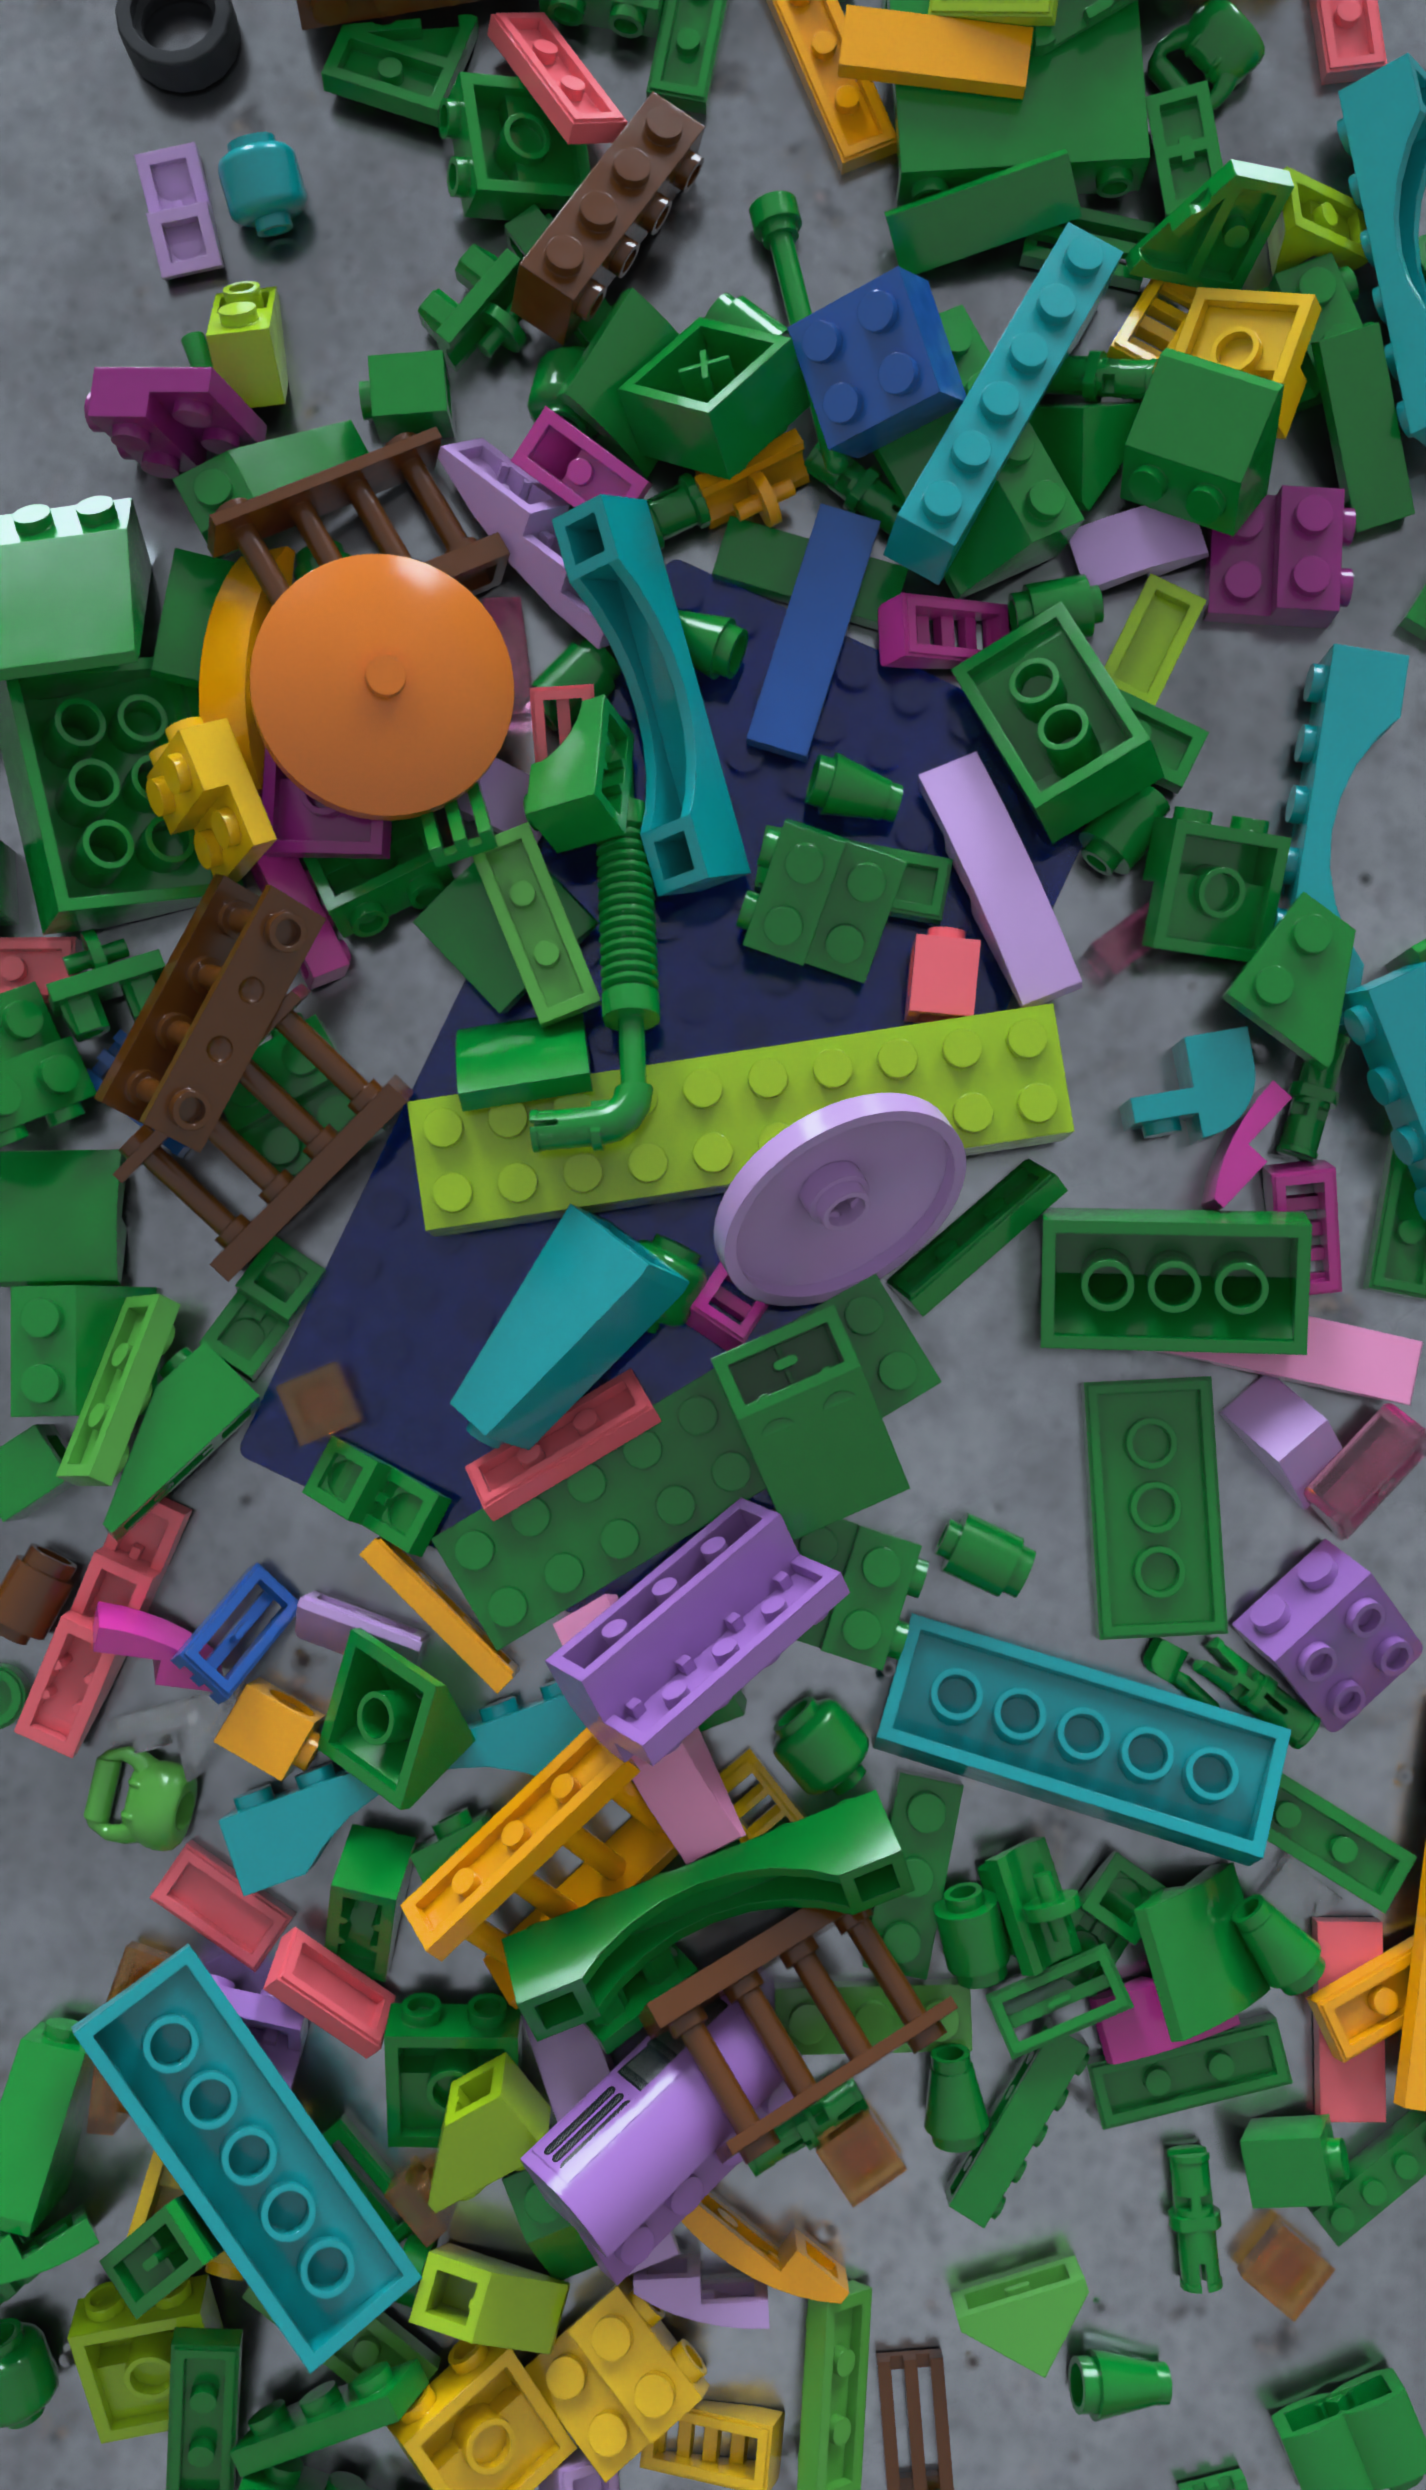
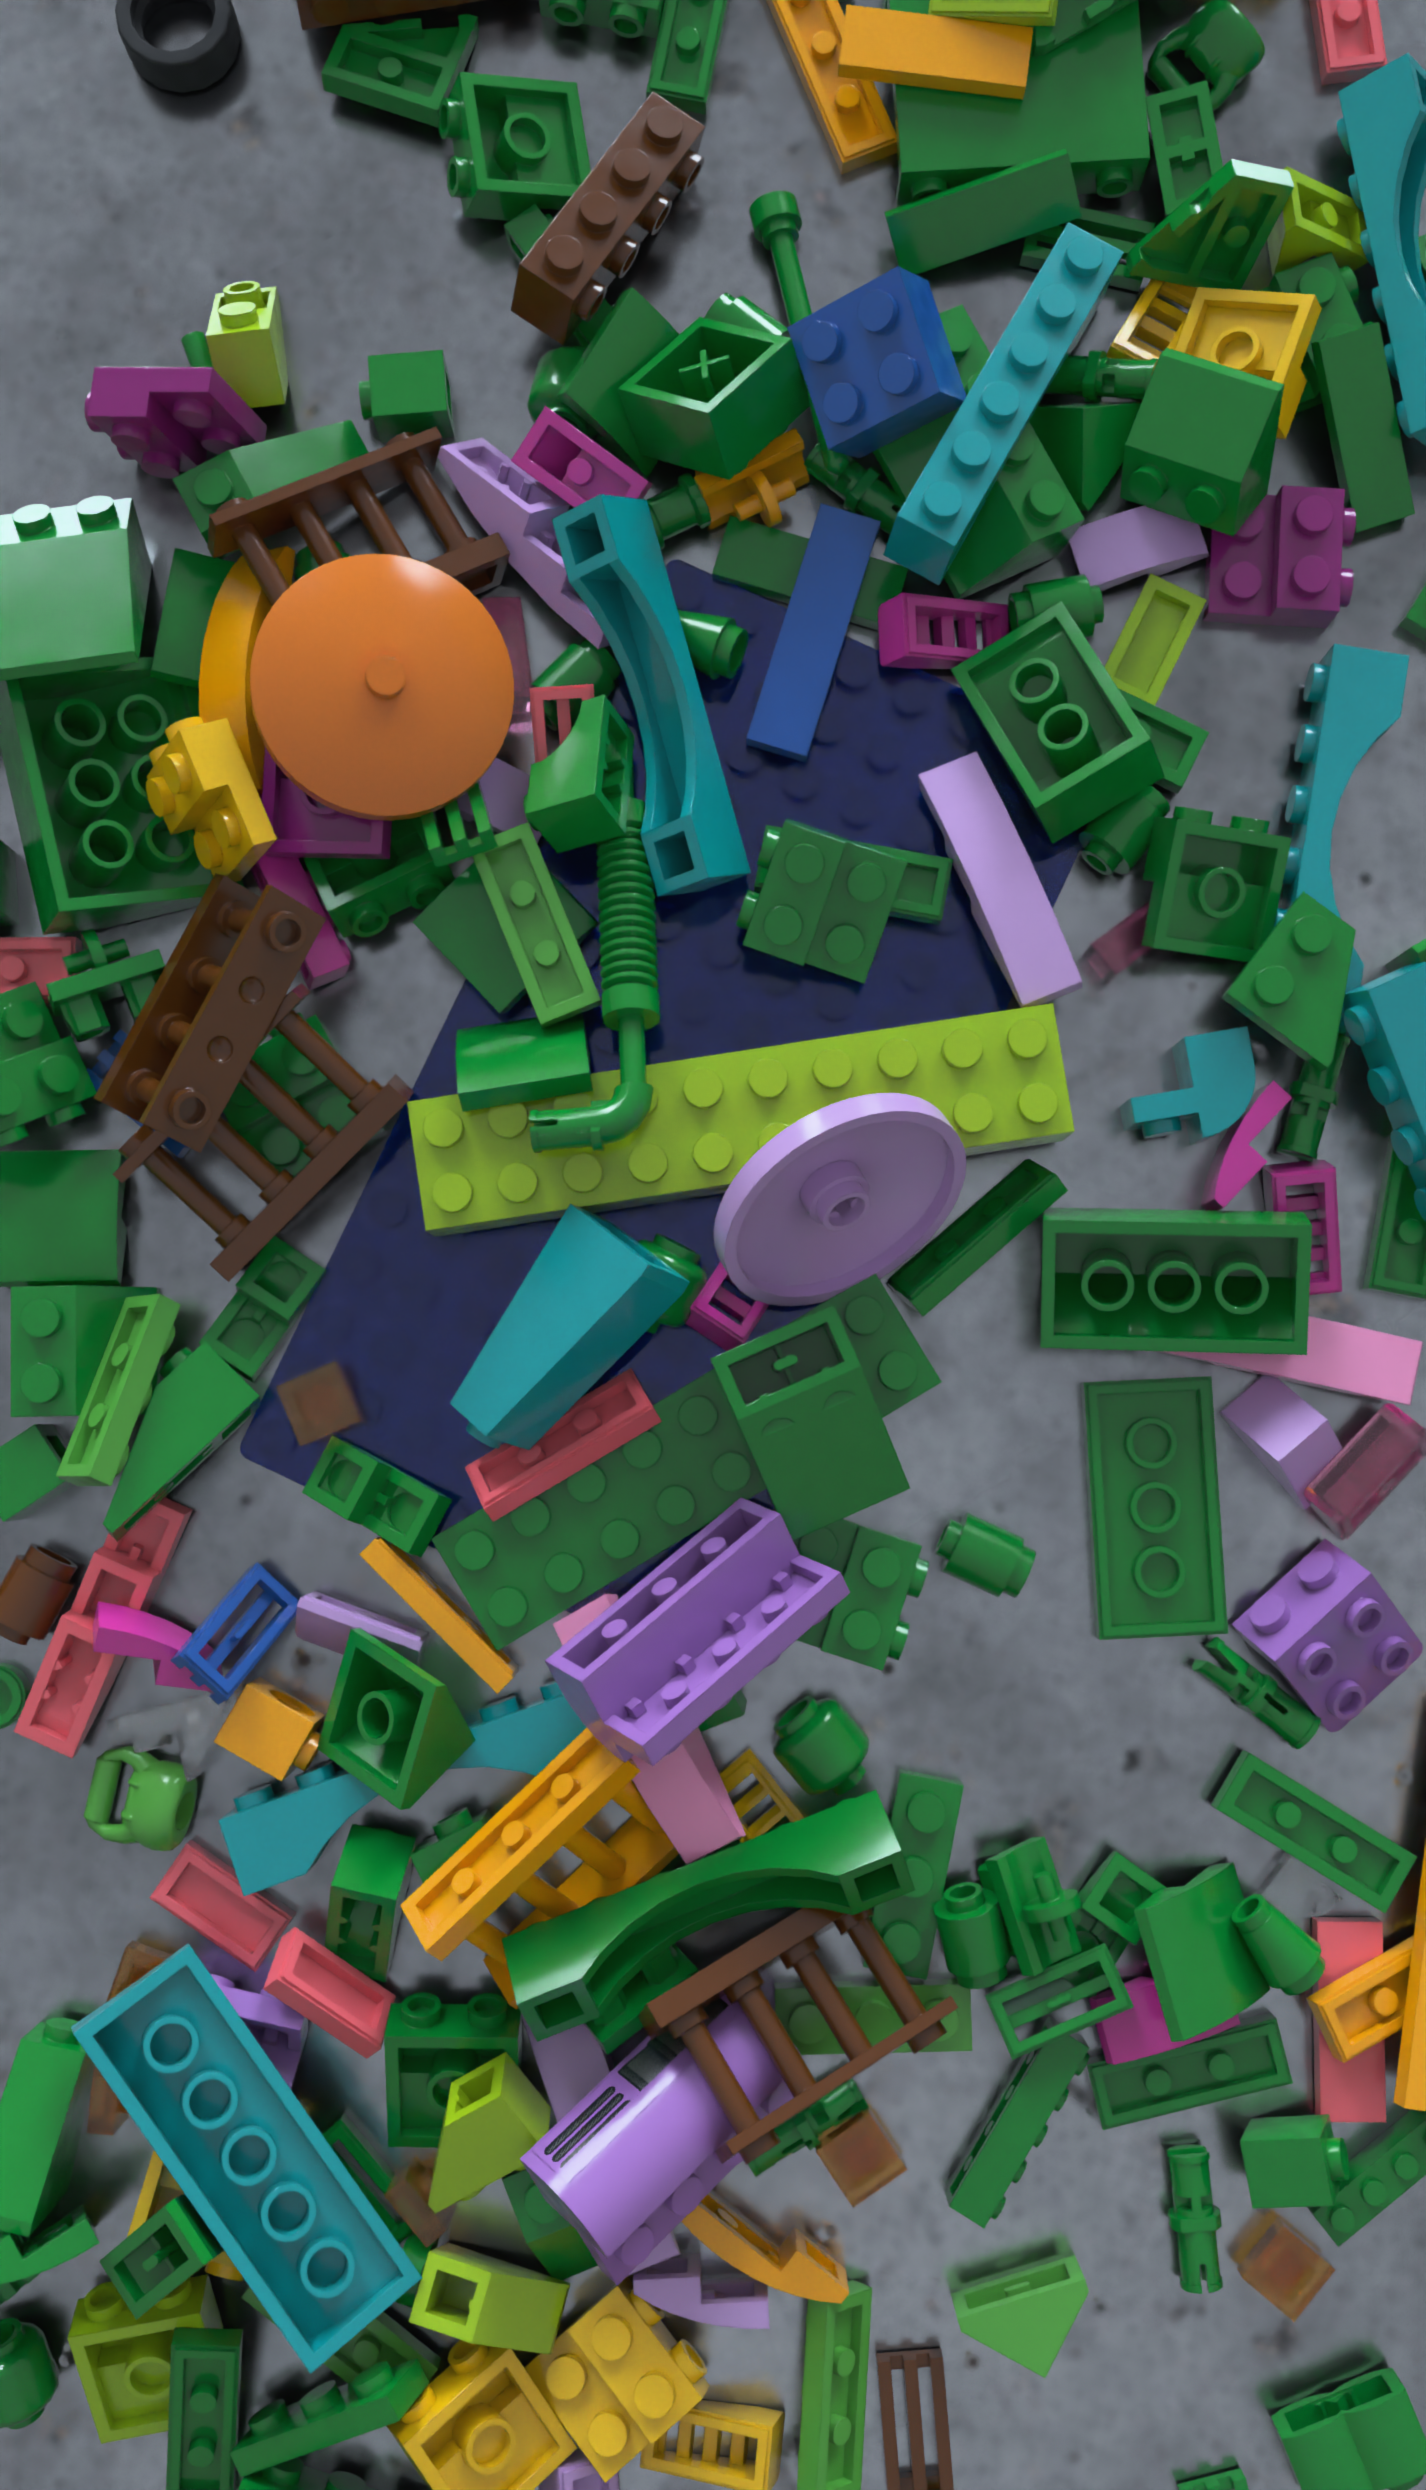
(179, 211): lavender slope -> none
(262, 183): teal head -> none
(484, 314): green hips -> none
(556, 77): coral tile -> none
(851, 790): green cone -> none
(942, 975): coral brick -> none
(954, 2101): green cone -> none
(1084, 1740): teal arch -> none
(1116, 2384): green cone -> none
(1166, 1662): green hand -> none

